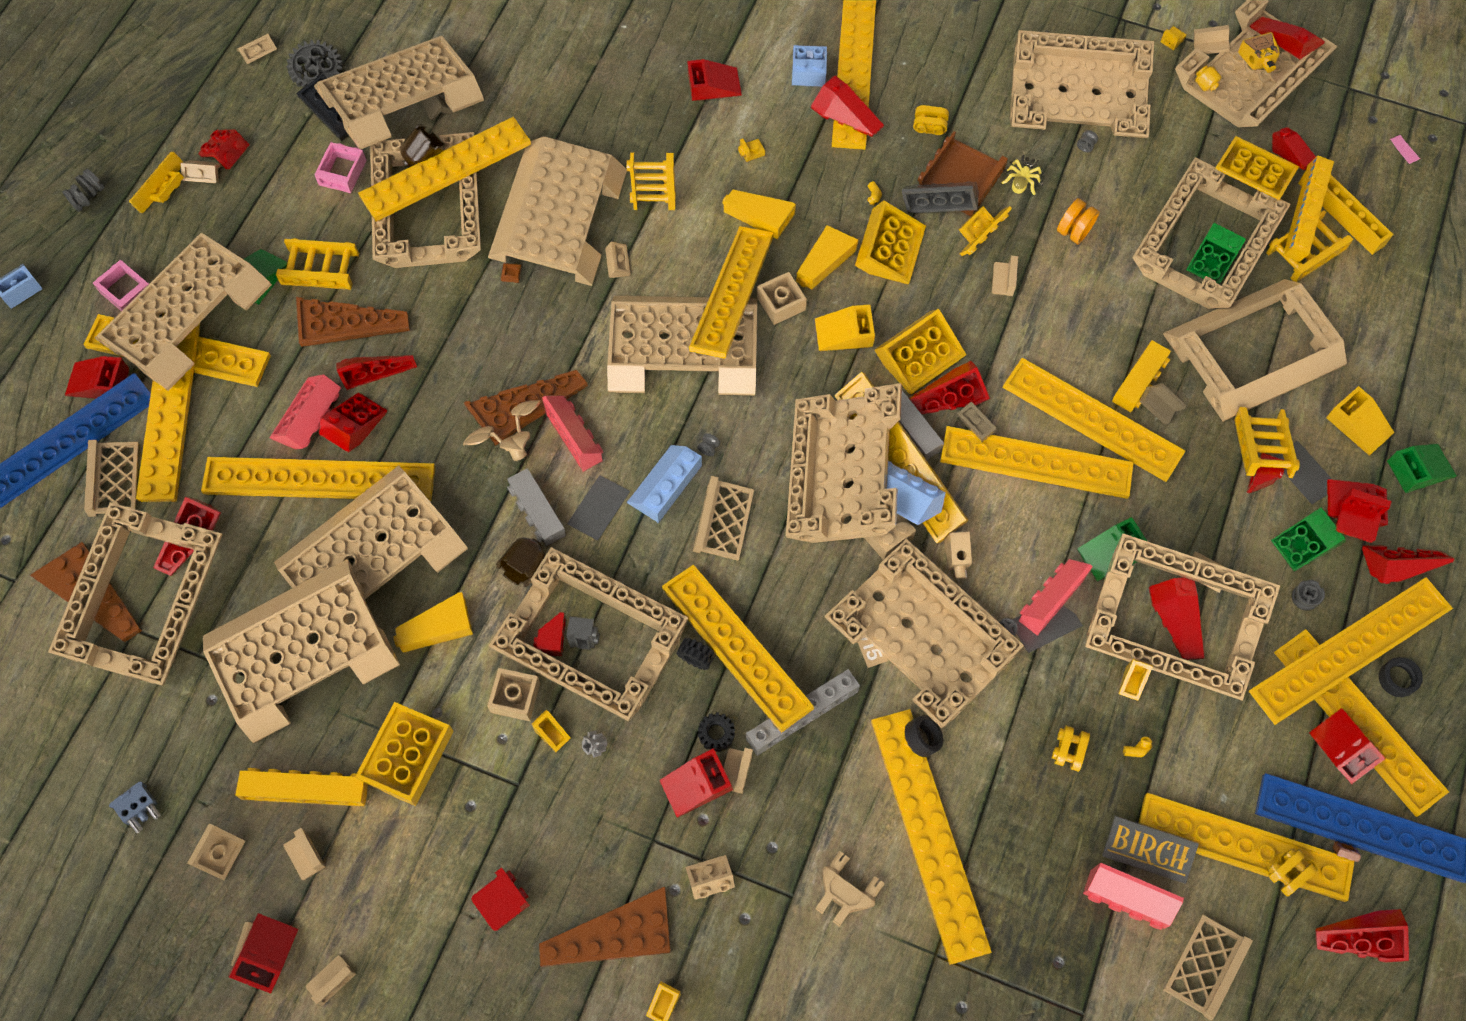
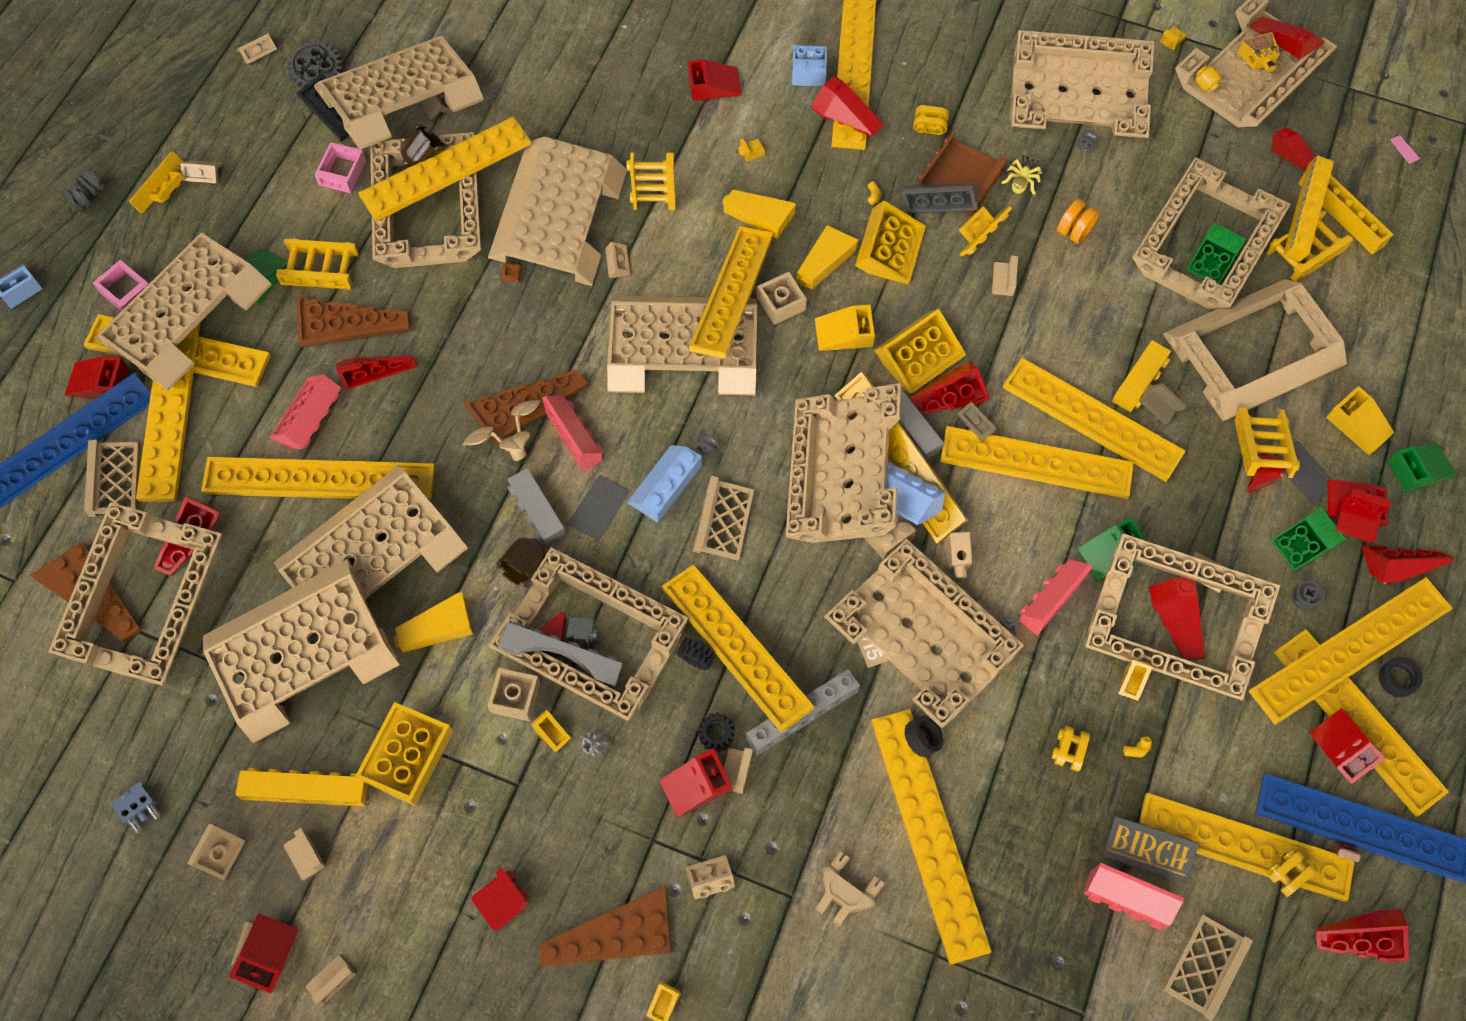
(225, 147): red bracket -> none
(351, 422): red slope -> none
(519, 640): none -> light grey arch
(1060, 625): dark grey sticker -> none
(1212, 39): tan panel -> none
(1257, 167): yellow slope -> none

